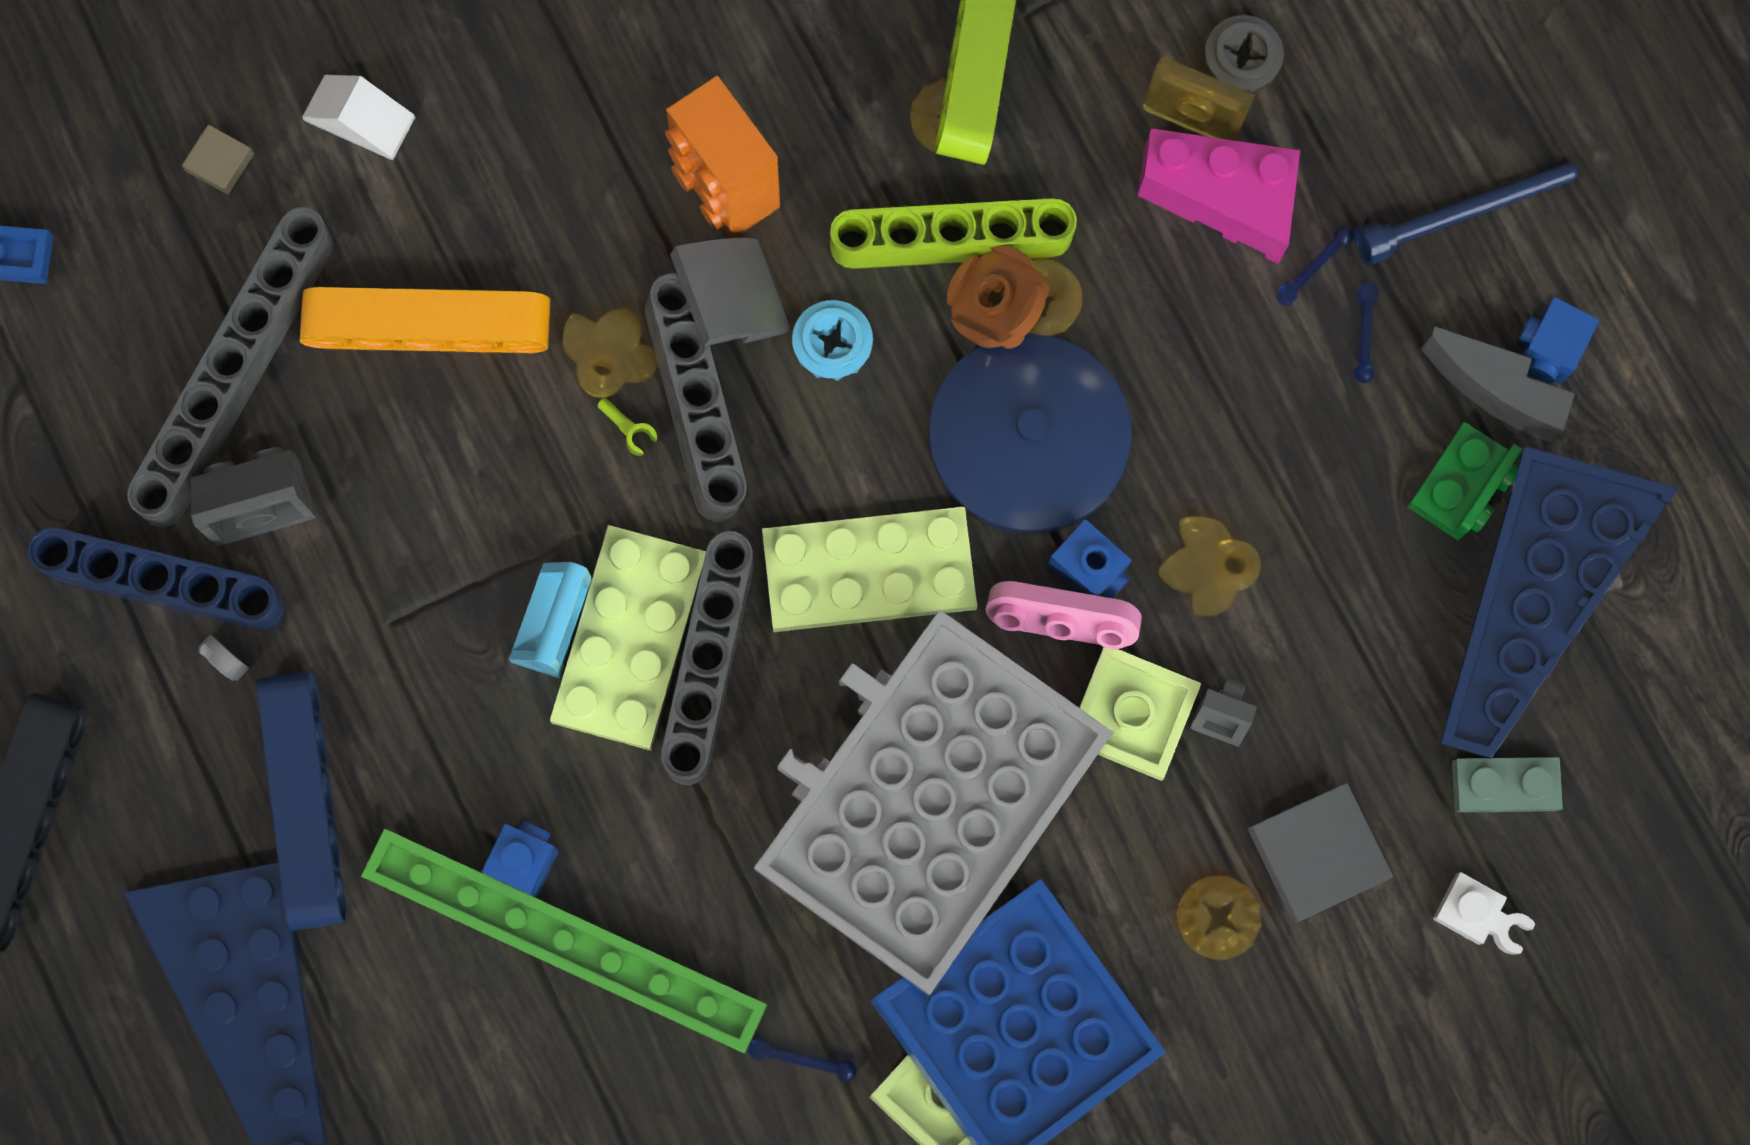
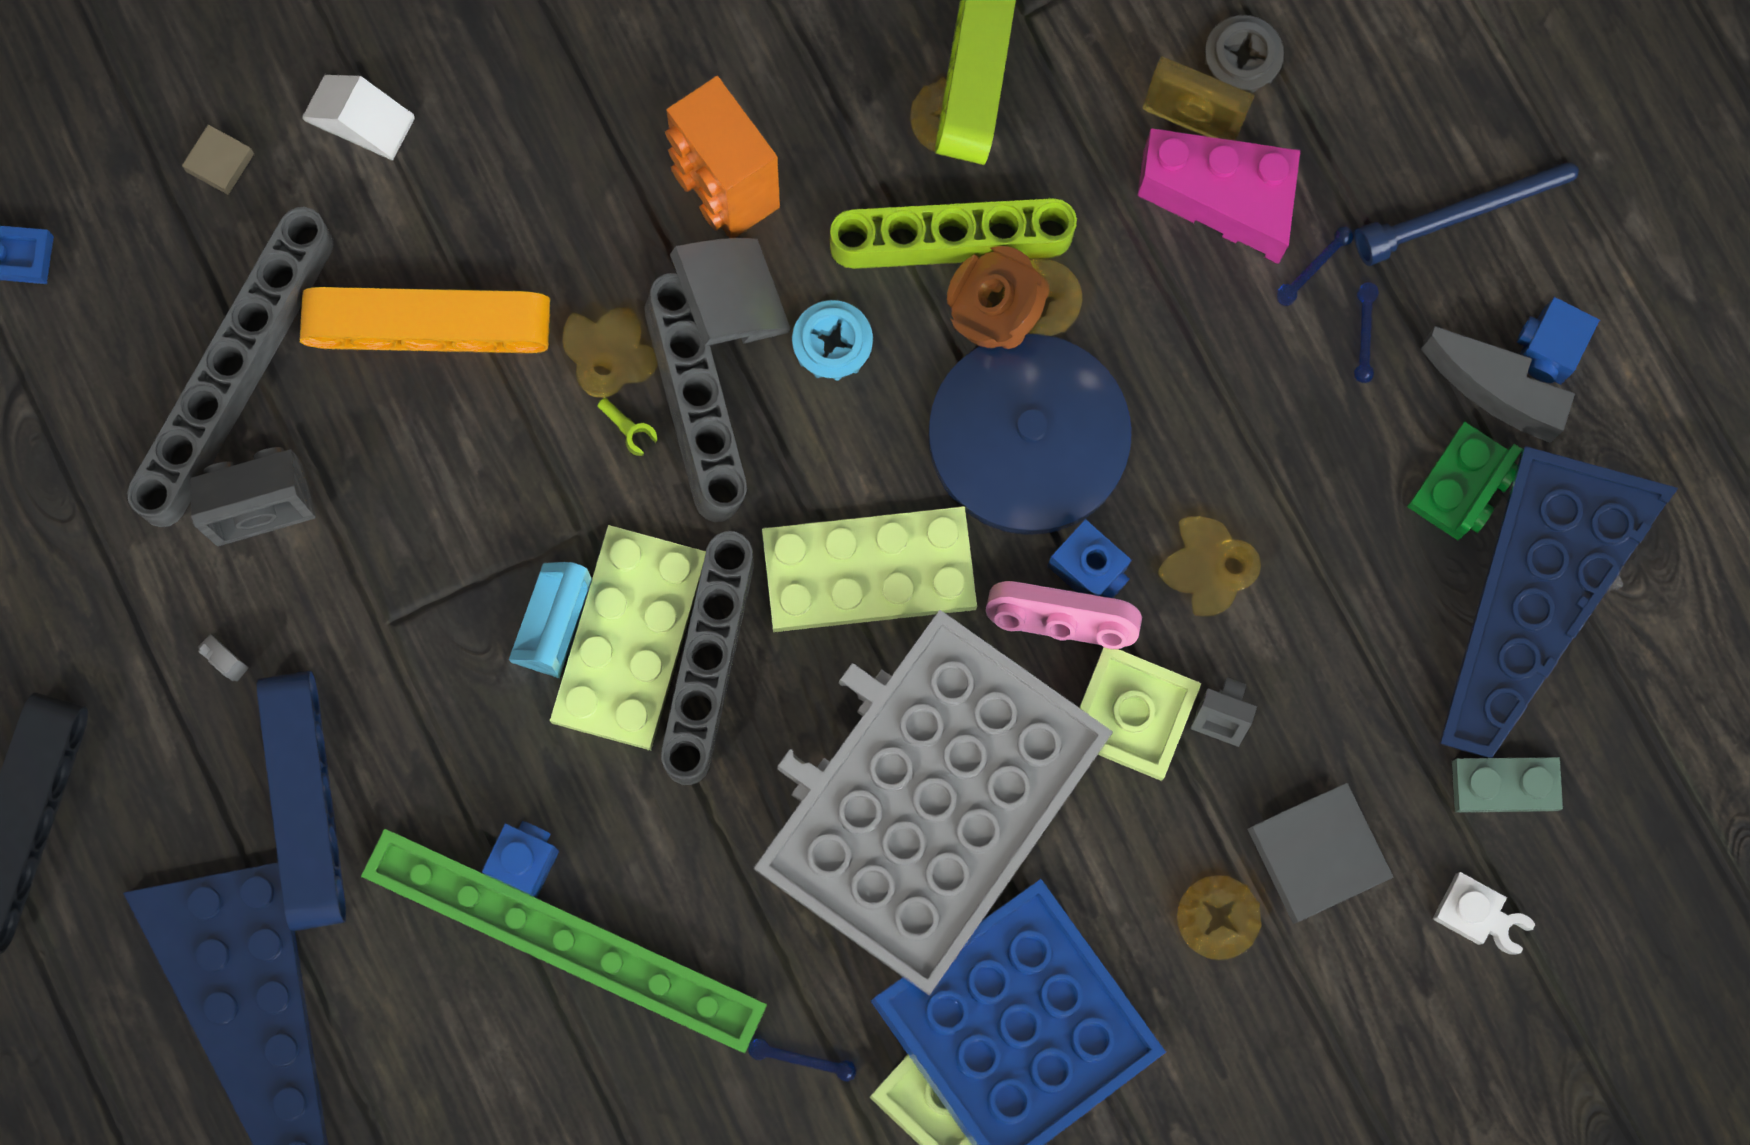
(136, 567): dark blue beam -> none

